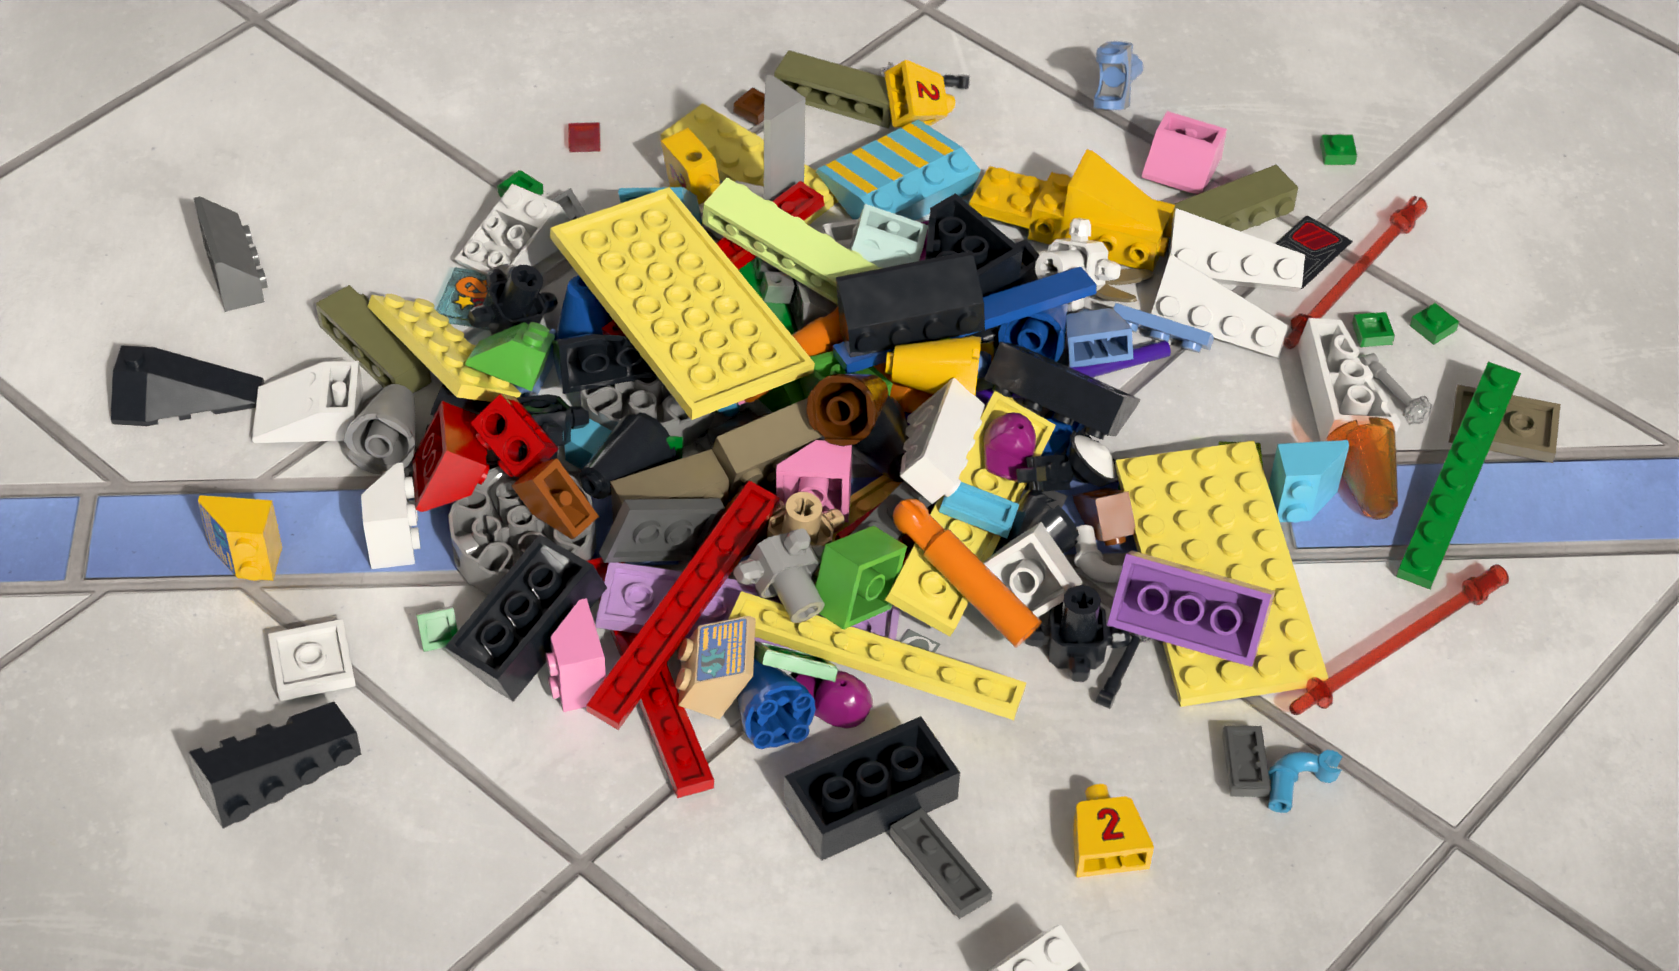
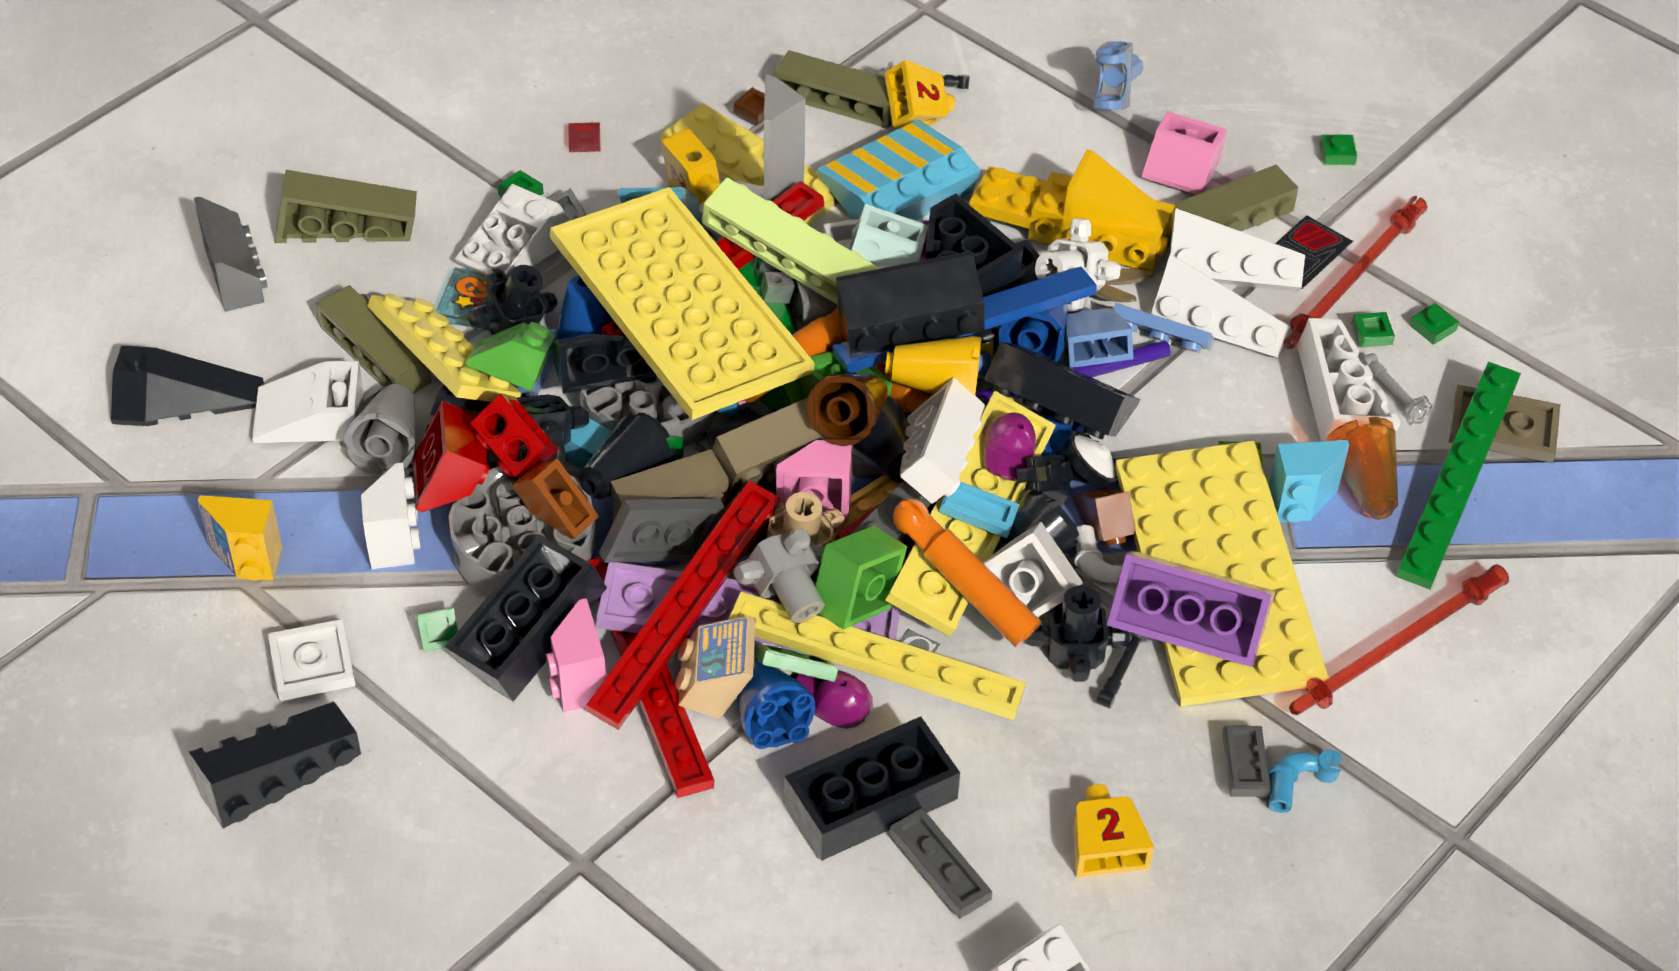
(343, 210): none -> olive wedge

